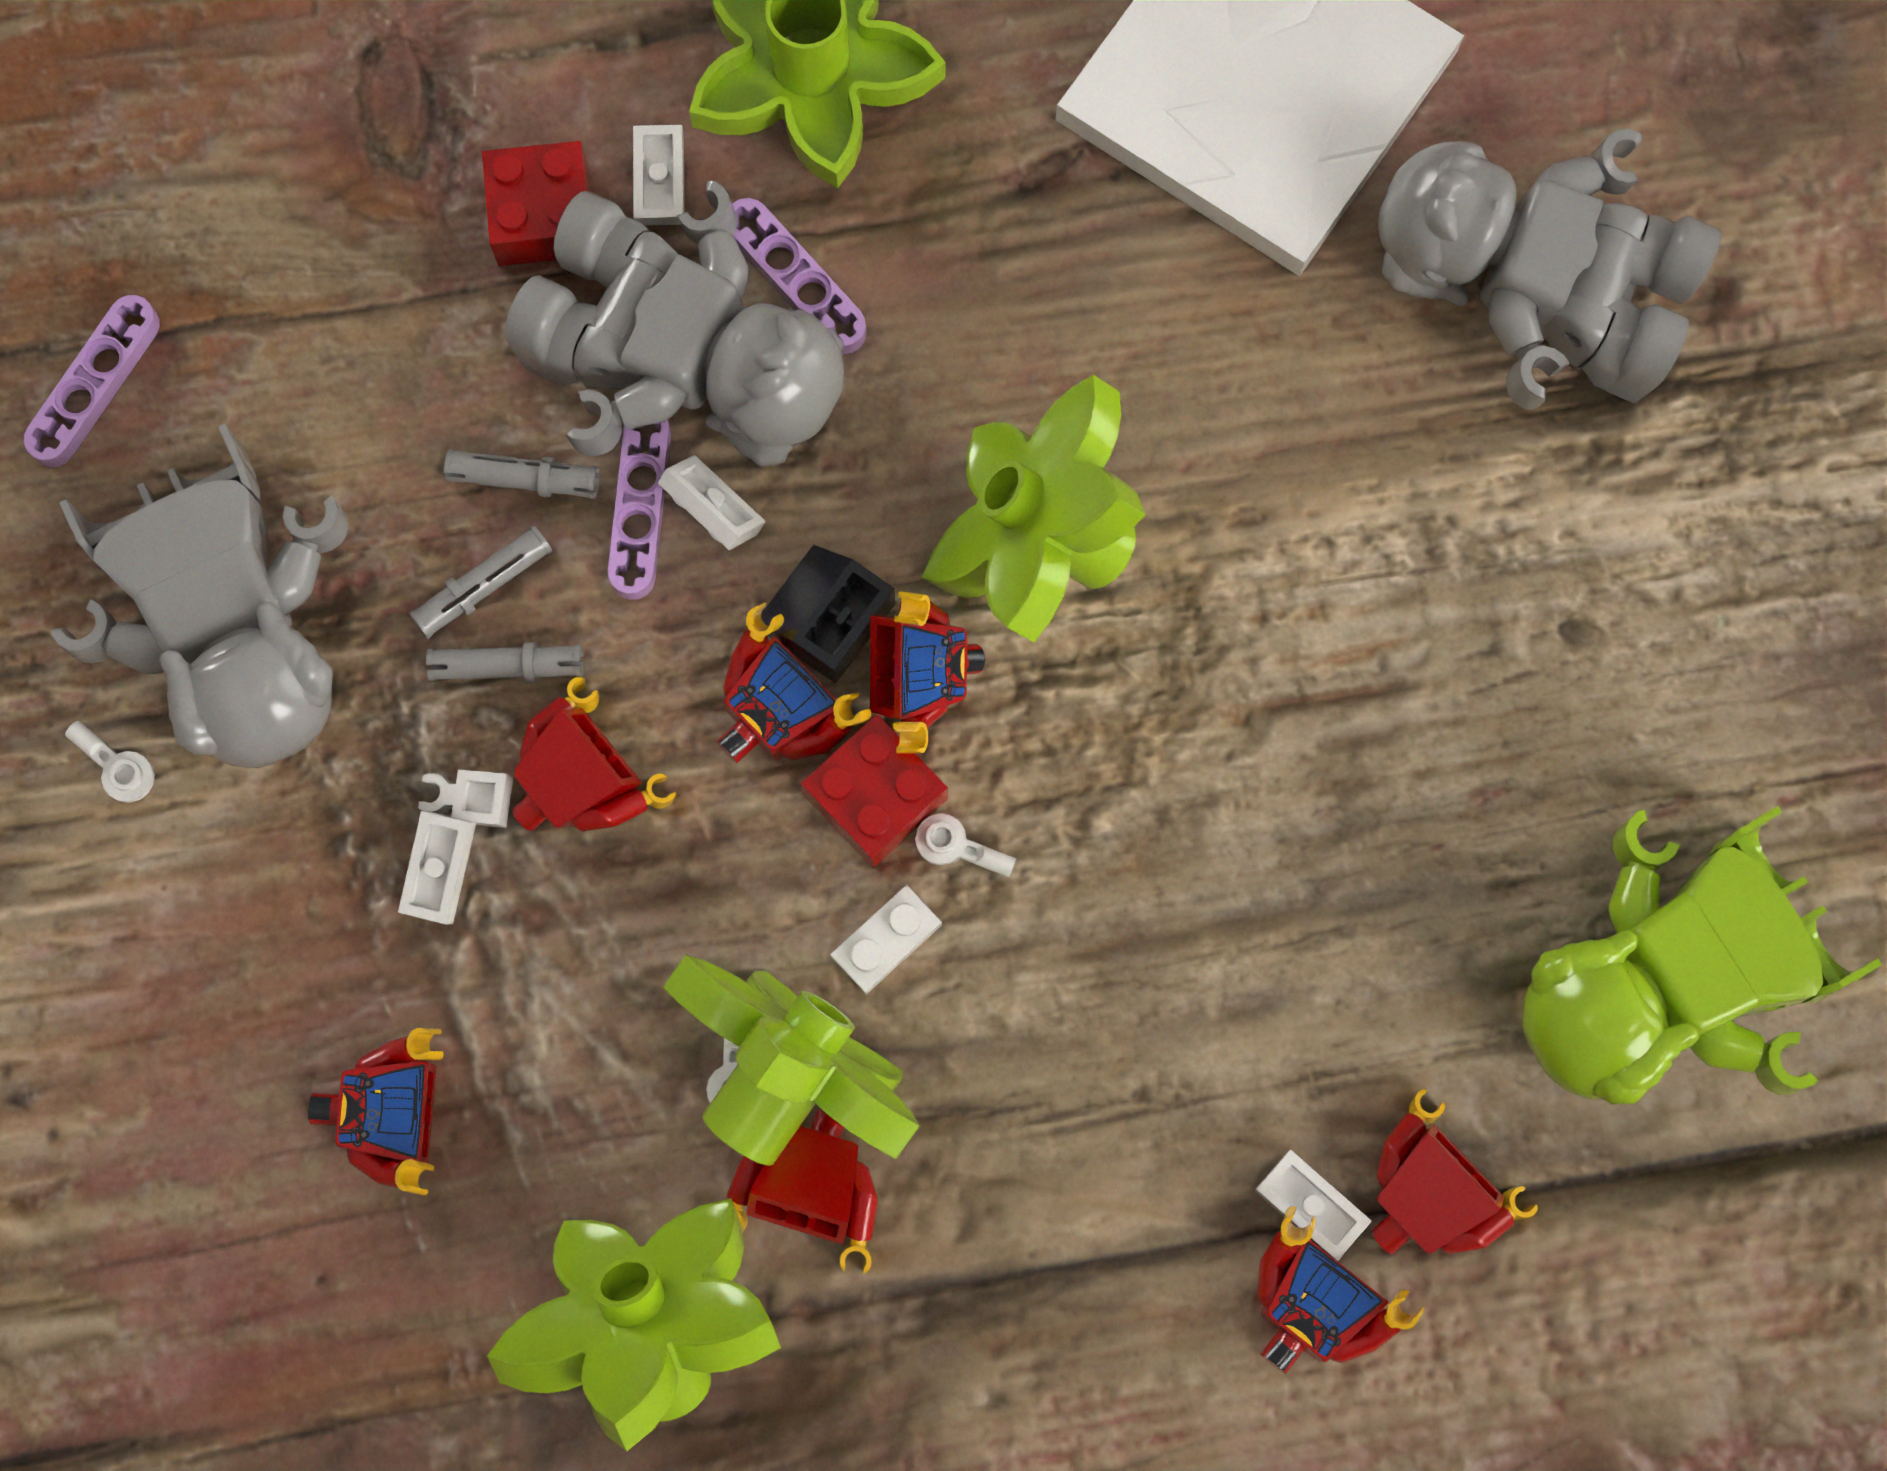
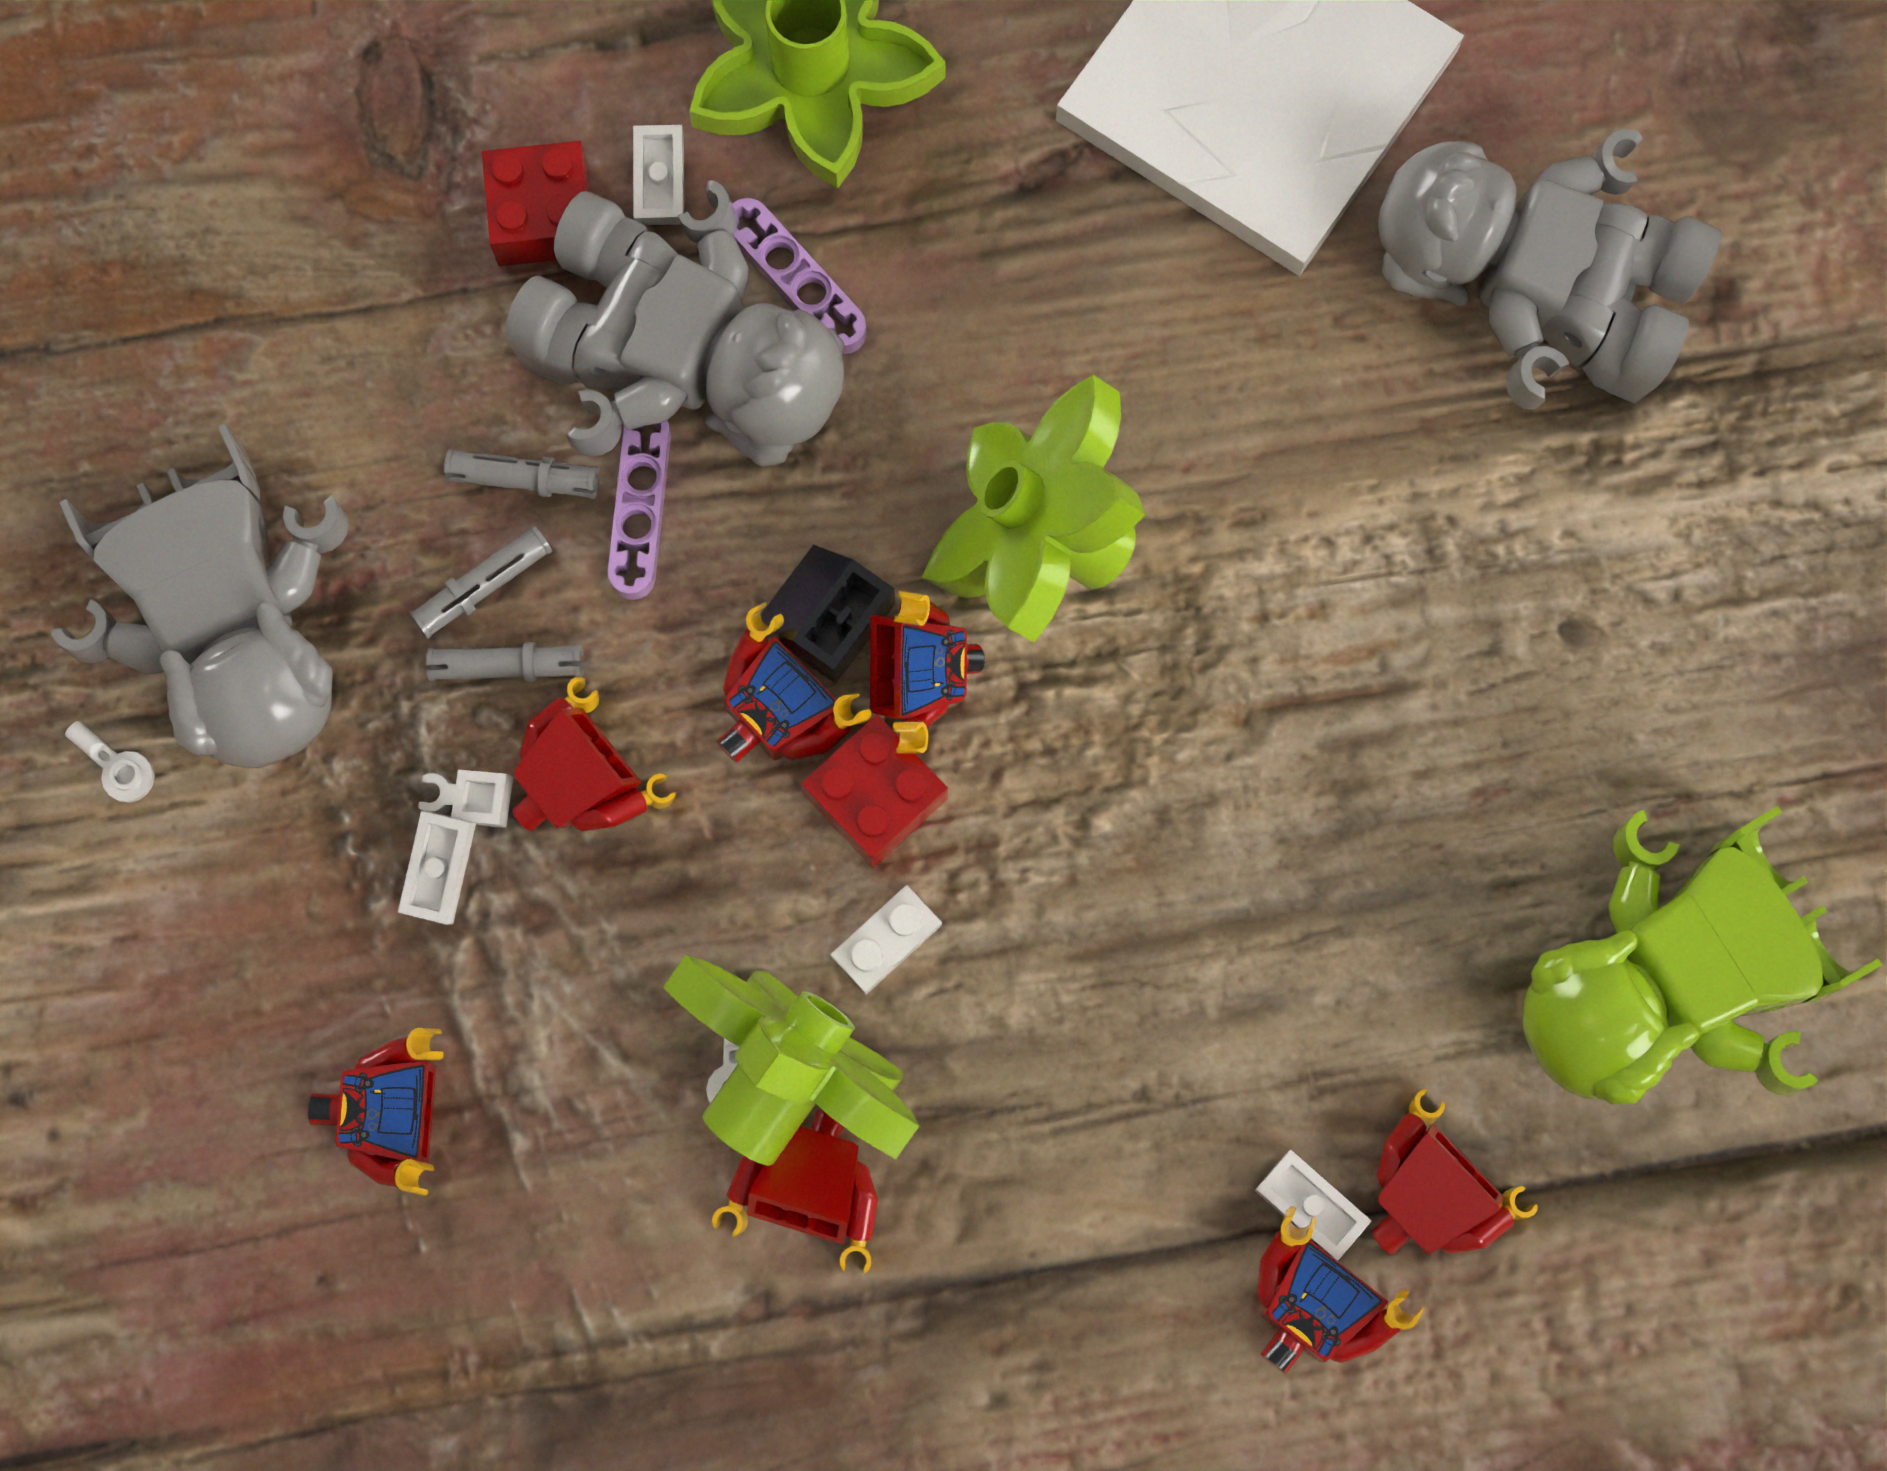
(83, 376): lavender beam -> none
(640, 1320): lime plant -> none
(711, 502): white plate -> none
(943, 841): white plate -> none

